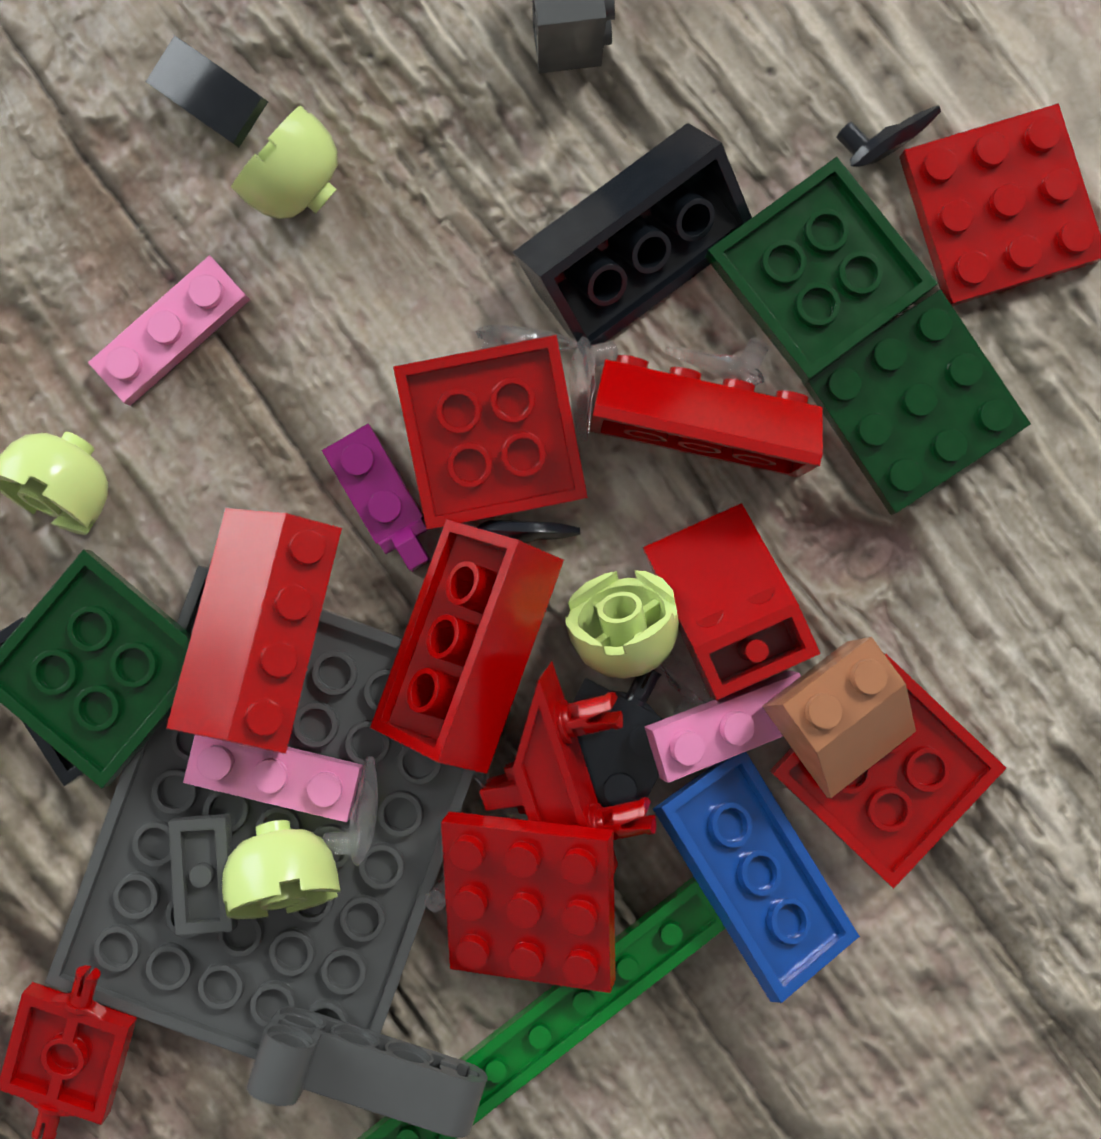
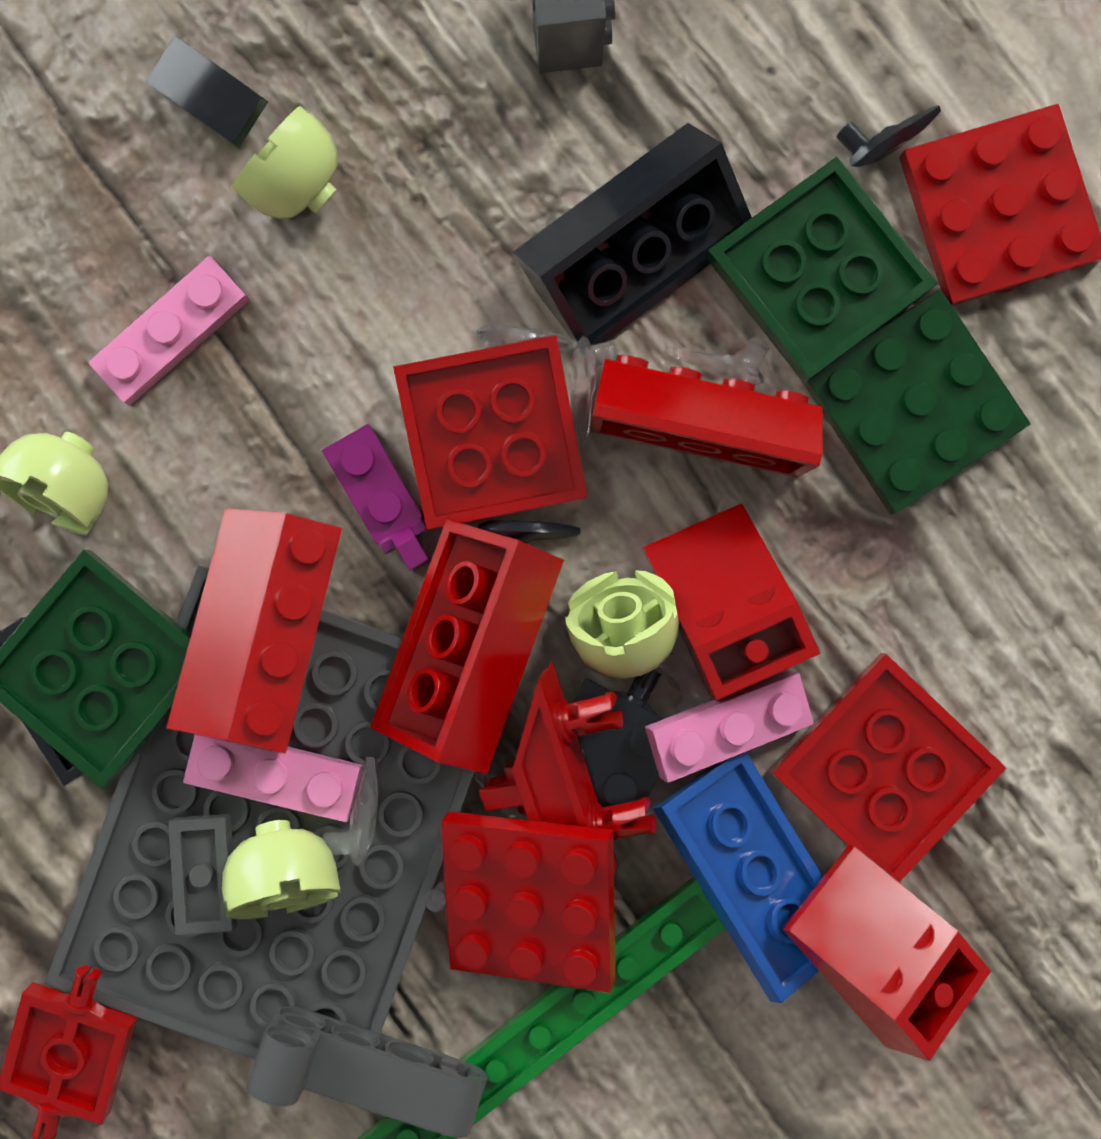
(844, 714): nougat slope -> none
(887, 955): none -> slope

